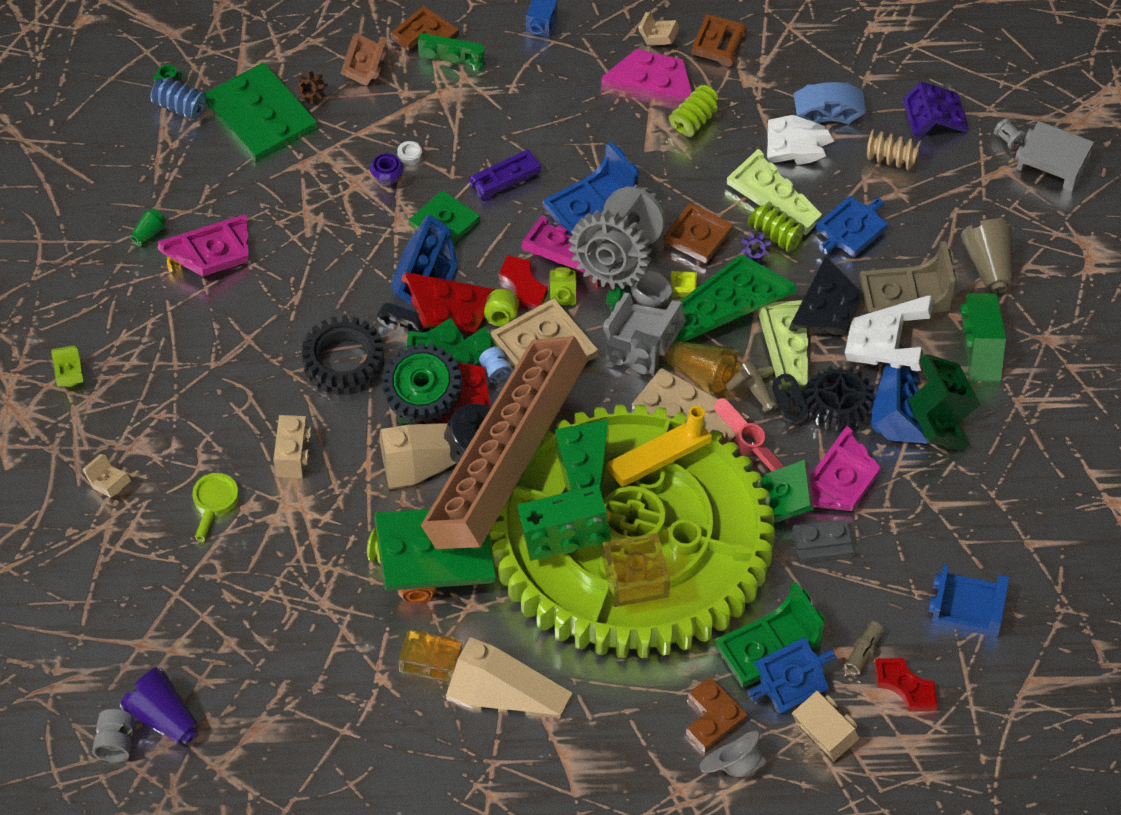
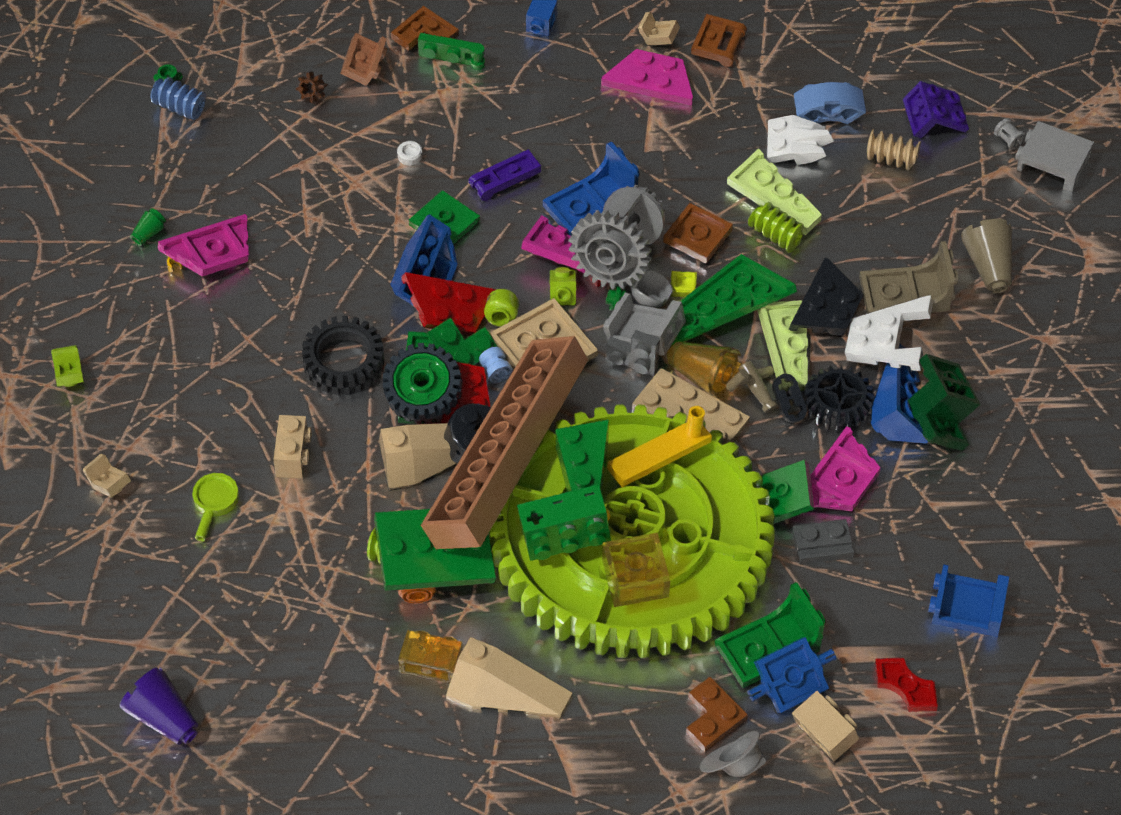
(113, 735): light grey wheel -> none
(260, 111): green plate -> none
(386, 168): dark purple cone -> none
(399, 318): black beam -> none
(517, 274): red tile -> none
(694, 111): lime piece -> none
(741, 427): coral piece -> none
(759, 252): dark purple gear -> none
(851, 226): blue plate -> none
(864, 648): dark tan pin -> none
(983, 336): green wedge -> none

